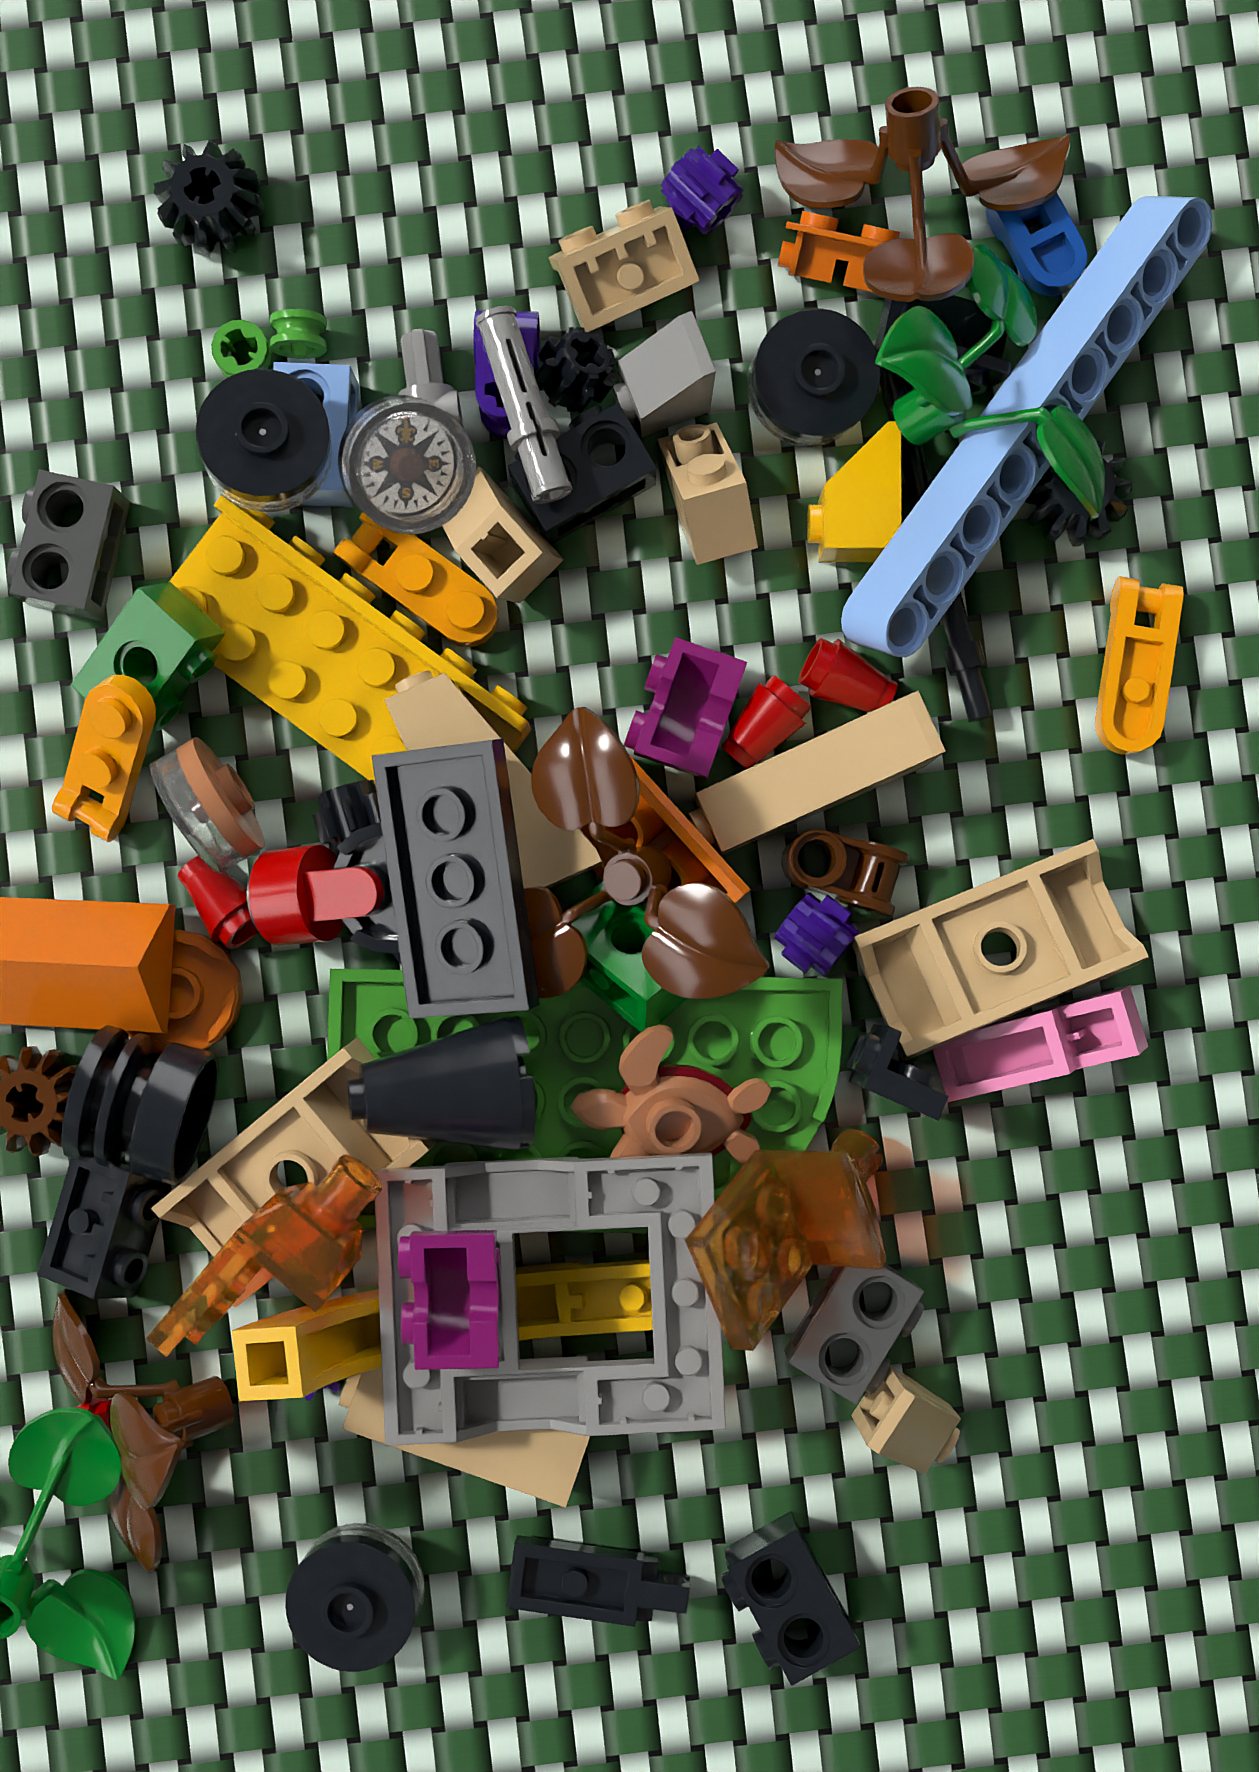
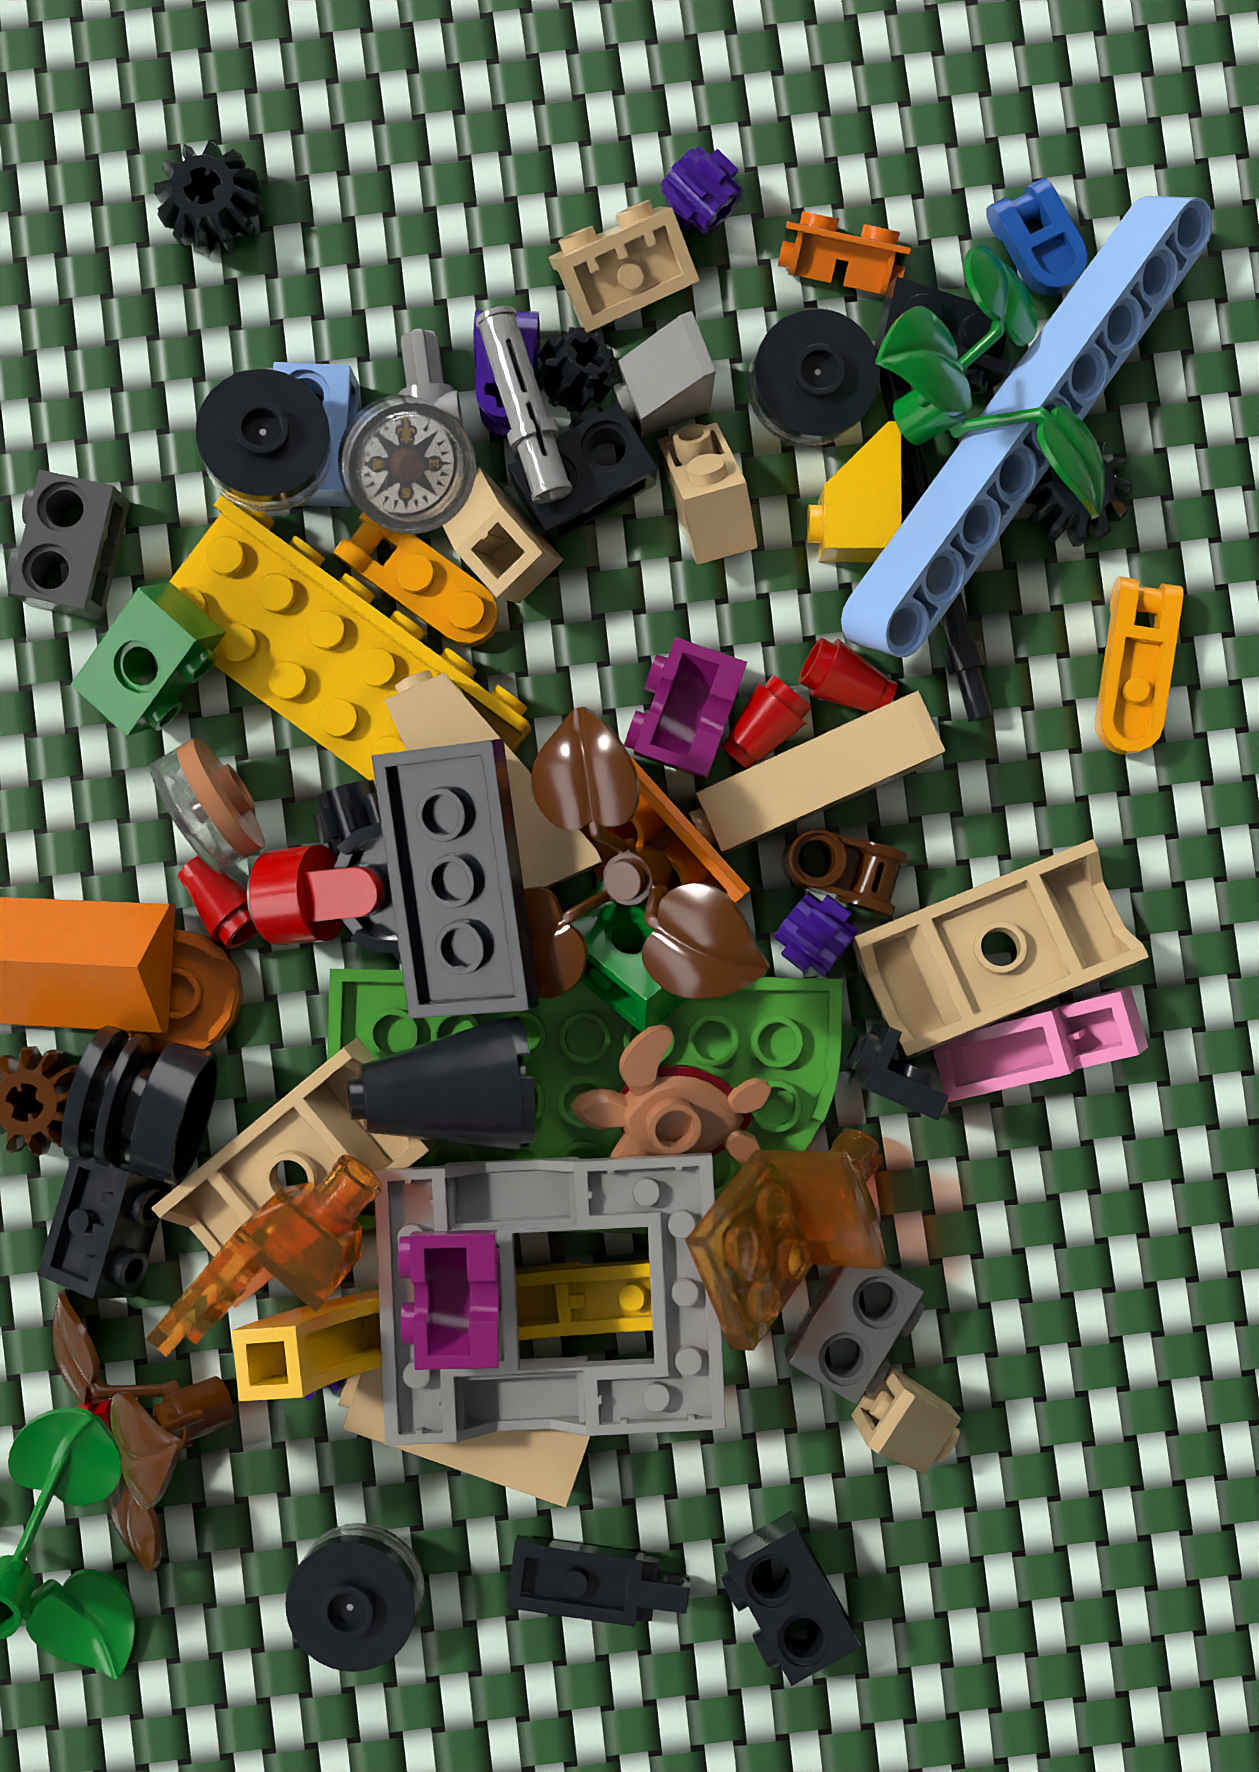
(107, 755): light orange plate -> none
(232, 333): bright green bush -> none
(298, 333): bright green bush -> none
(922, 267): reddish brown plant -> none

